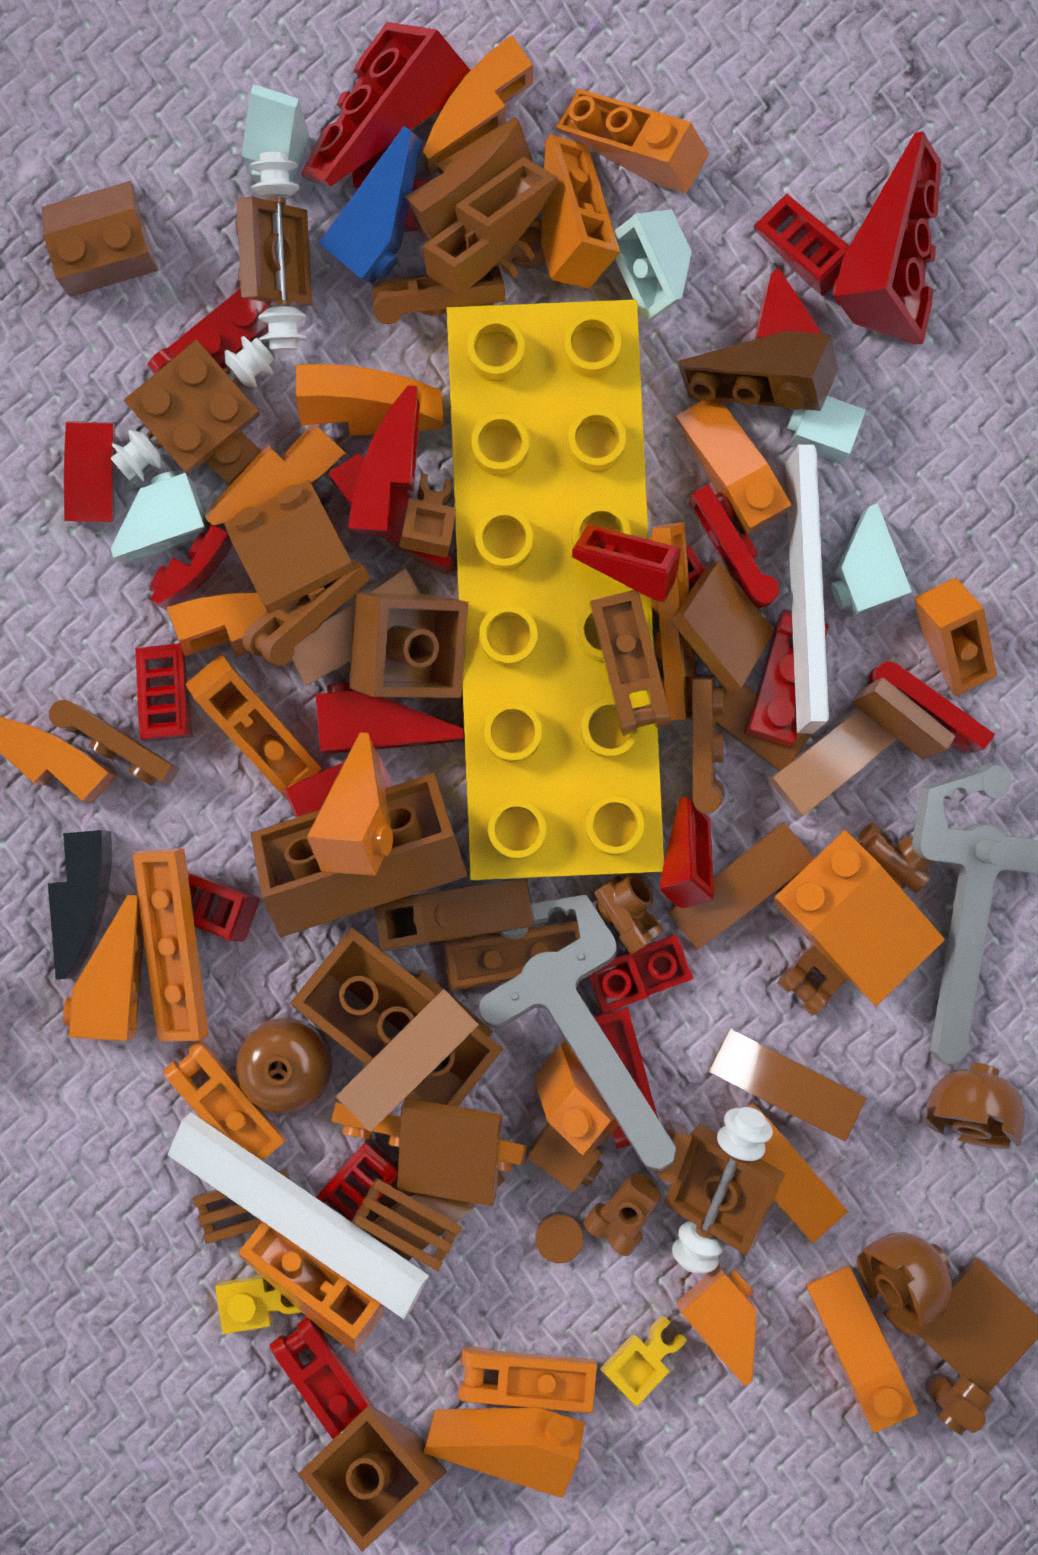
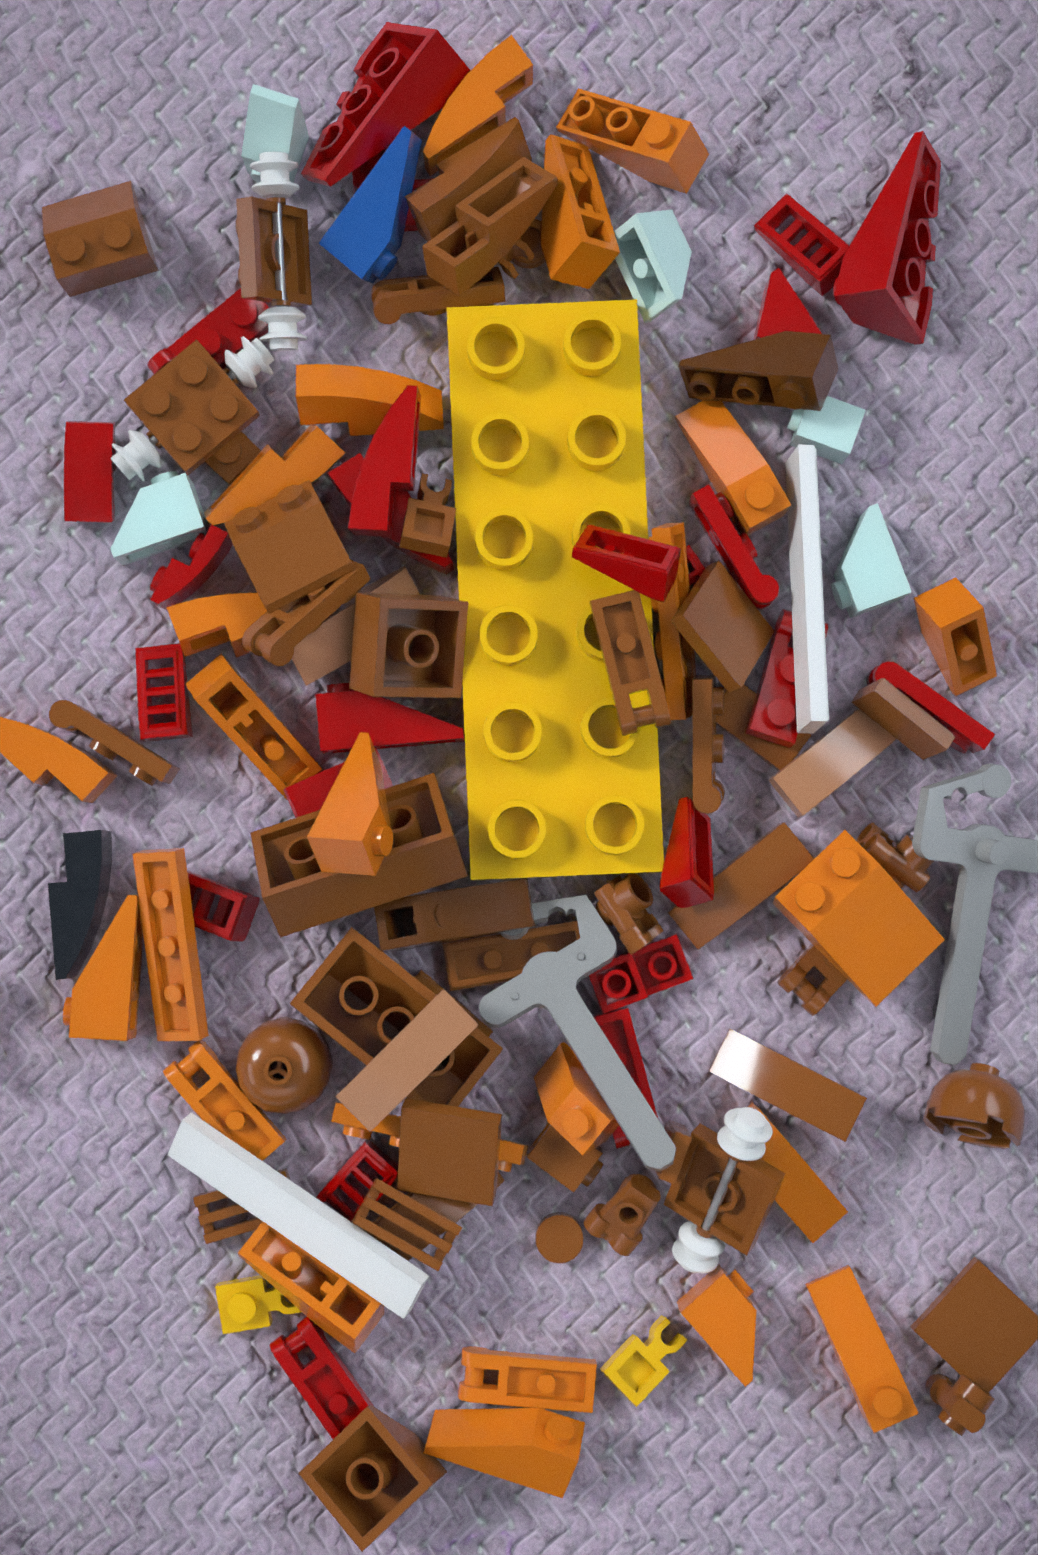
(910, 1279): dark orange cylinder -> none

